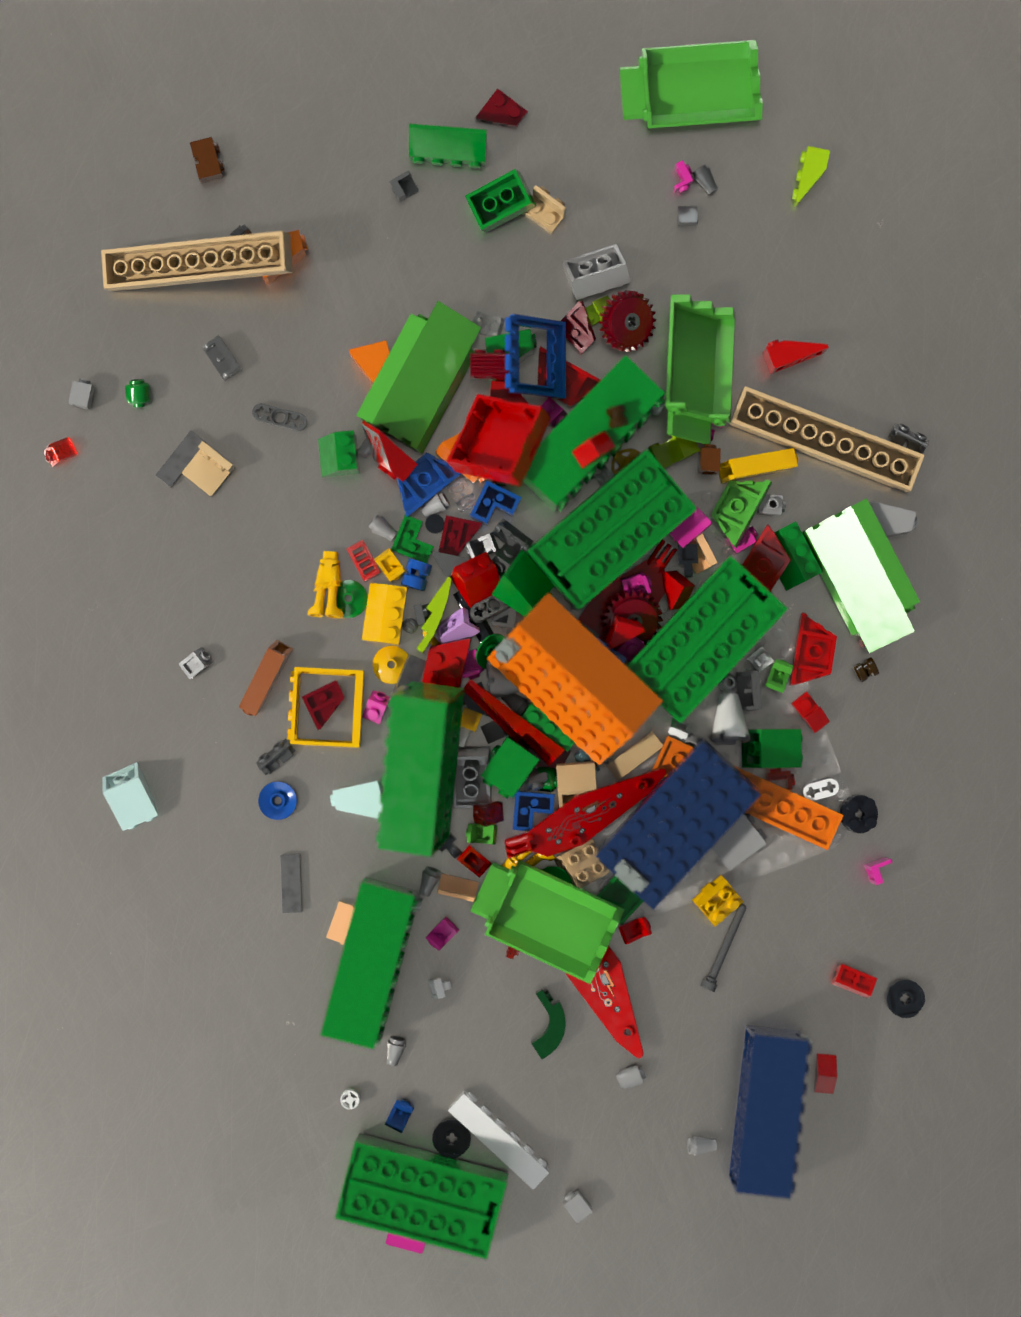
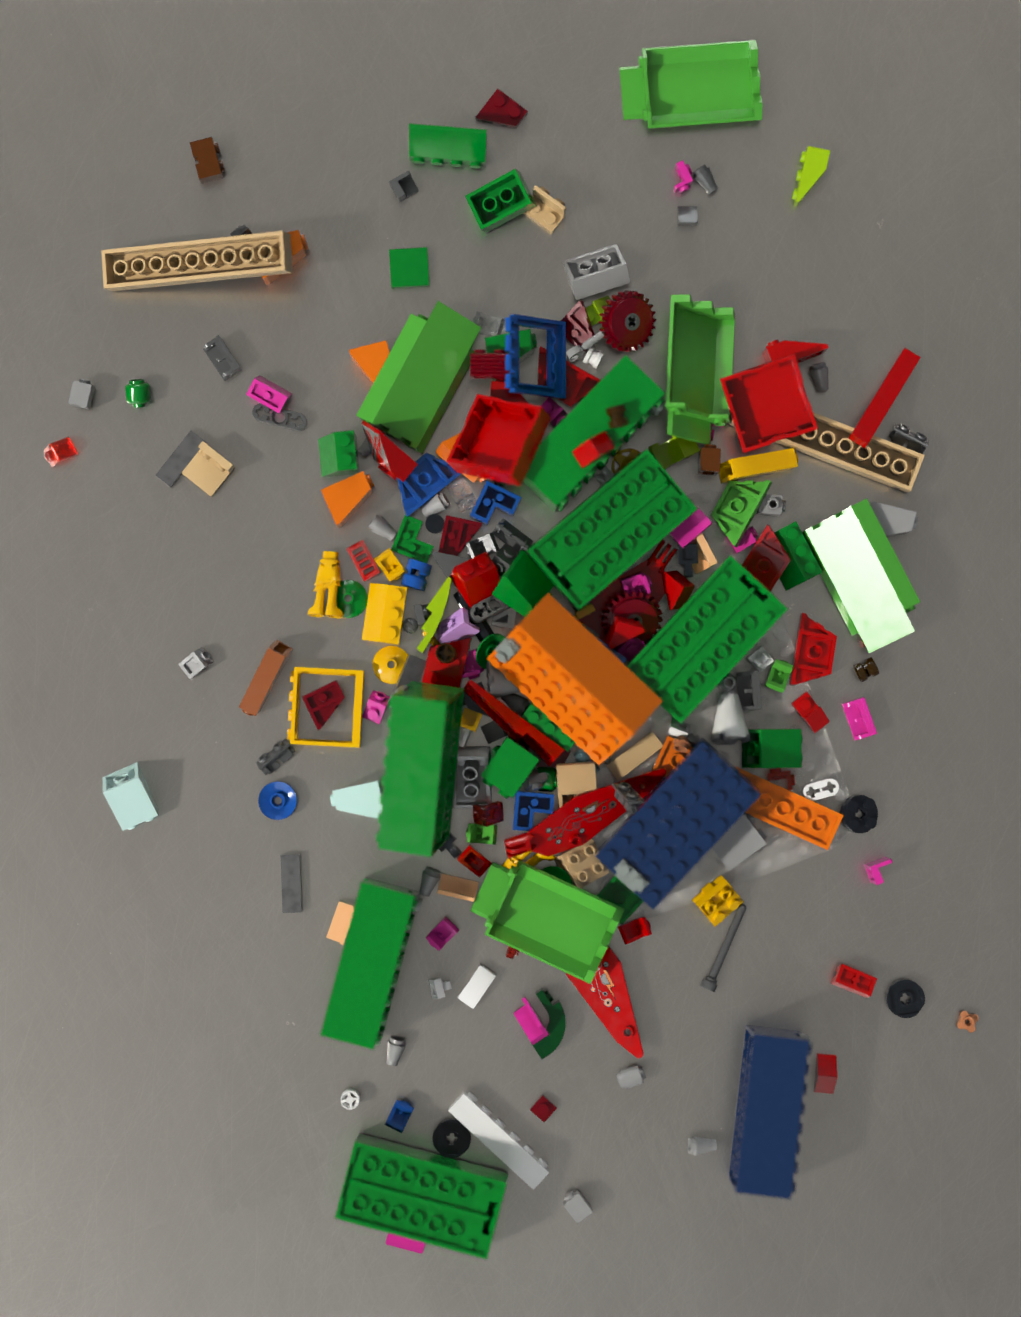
(268, 393): none -> dark pink panel
(347, 496): none -> orange slope
(409, 267): none -> green tile
(442, 653): none -> dark brown wheel
(477, 986): none -> white slope
(530, 1022): none -> dark pink panel
(543, 1108): none -> dark red plate
(577, 351): none -> light grey piece
(585, 610): none -> yellow tile
(593, 357): none -> white wheel
(627, 796): none -> dark grey hinge
(681, 744): none -> nougat plate
(768, 403): none -> red tile
(820, 375): none -> light grey cone
(859, 718): none -> dark pink hinge
(884, 398): none -> red slope
(968, 1026): none -> nougat plate

